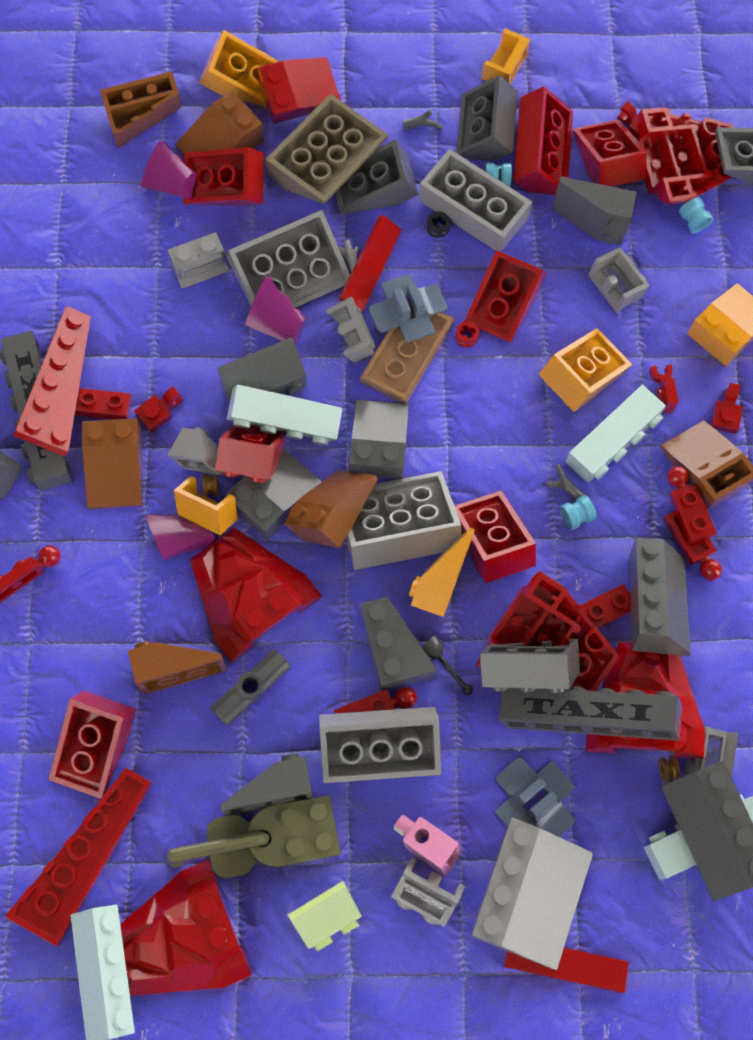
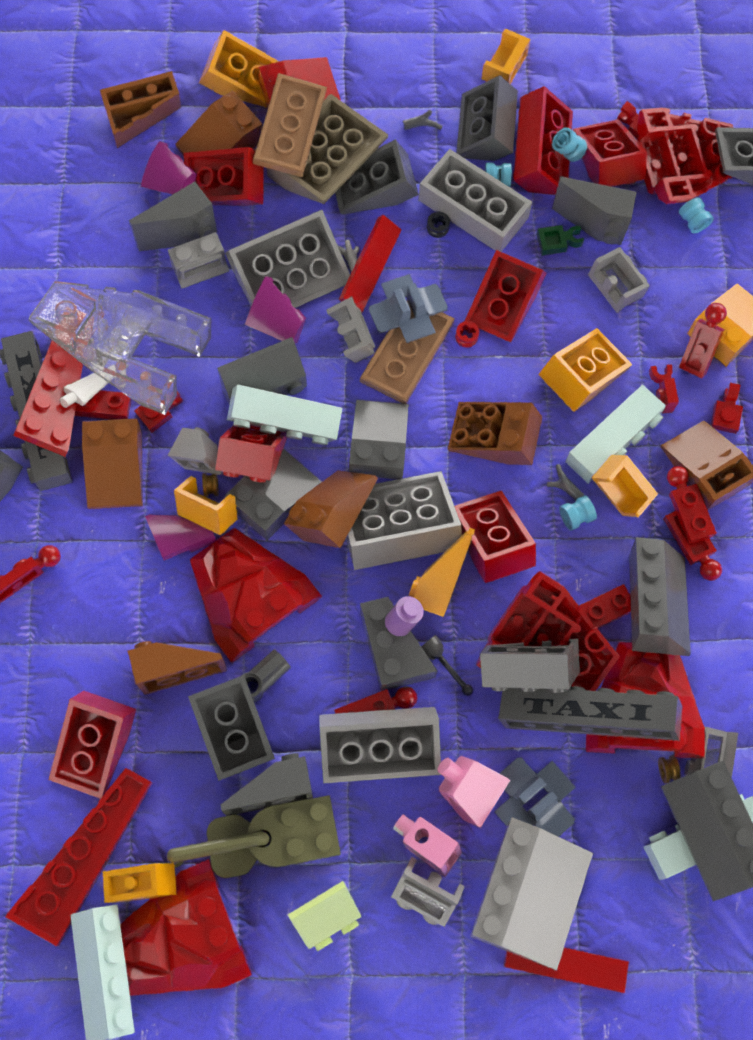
(82, 390): none -> white bar
(108, 326): none -> clear wedge
(139, 882): none -> light orange panel
(174, 220): none -> dark grey slope
(231, 727): none -> dark grey slope
(290, 125): none -> medium nougat tile
(404, 616): none -> medium lavender brick
(471, 788): none -> bright pink torso
(496, 431): none -> dark orange slope
(555, 239): none -> dark green plate
(569, 144): none -> medium azure wheel
(624, 485): none -> light orange panel
(704, 341): none -> red plate

